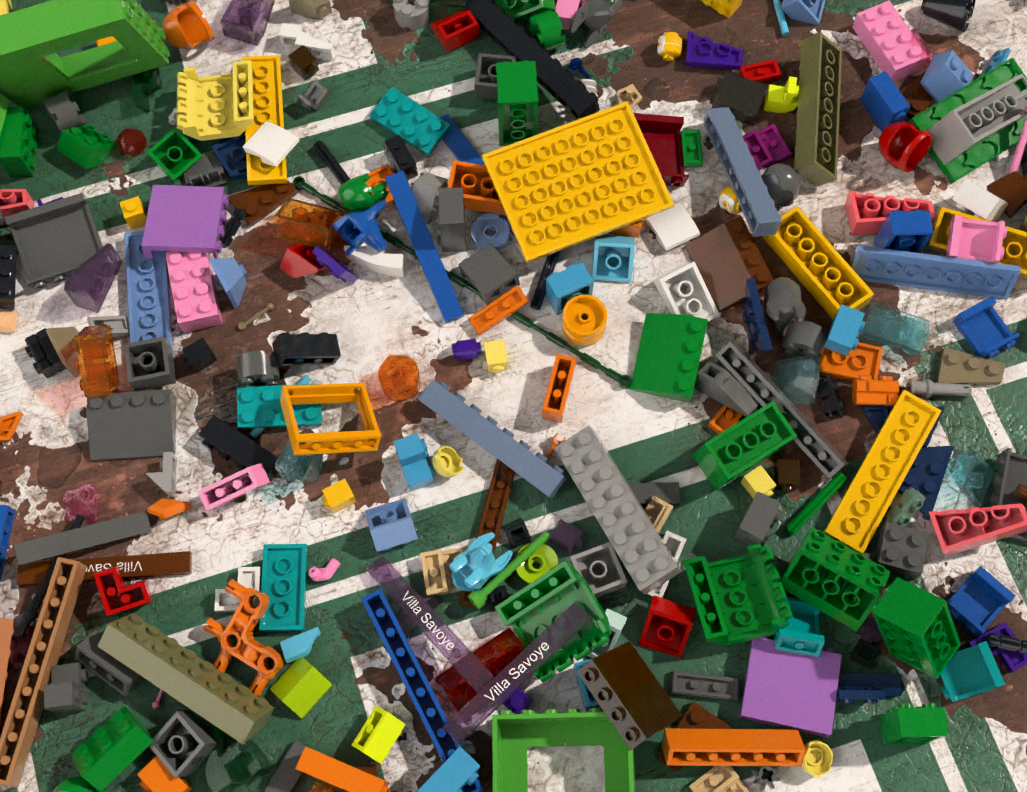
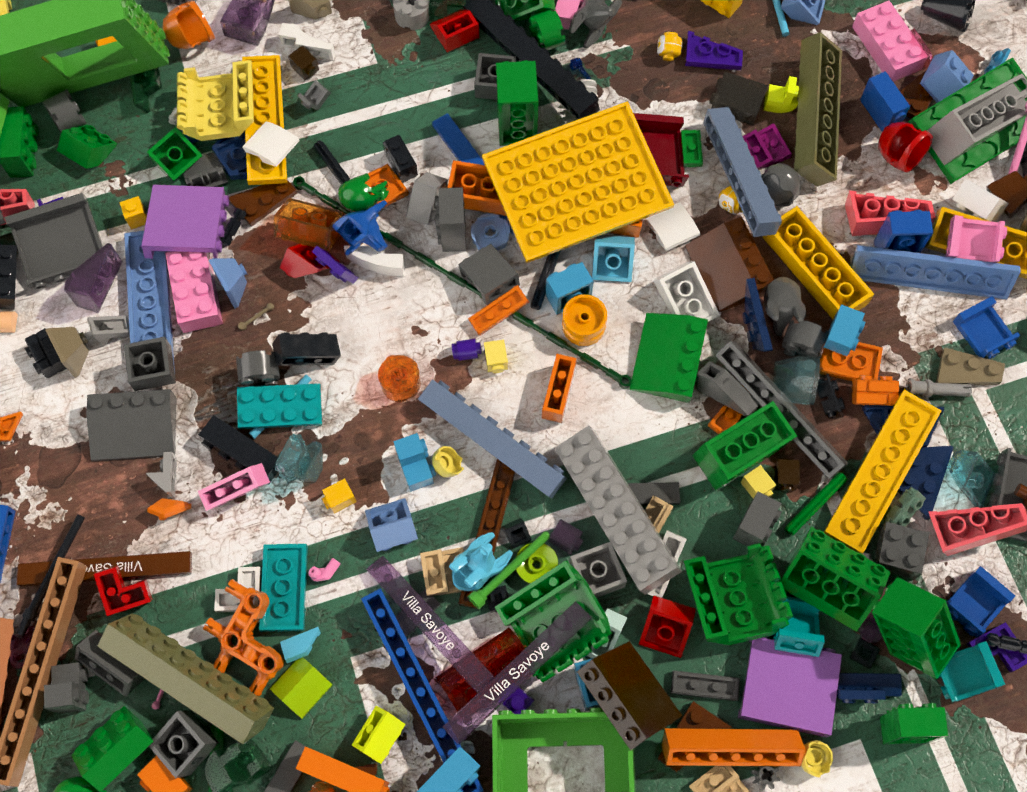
(80, 505): clear pink plate -> none
(82, 538): dark grey tile -> none
(96, 360): clear orange brick -> none
(131, 142): clear red hair -> none
(198, 355): black brick -> none
(330, 441): light orange window -> none
(410, 121): teal plate -> none
(424, 246): blue tile -> none
(554, 444): orange hand -> none
(629, 94): tan piece -> none
(761, 71): red plate -> none
(895, 328): clear light blue slope -> none

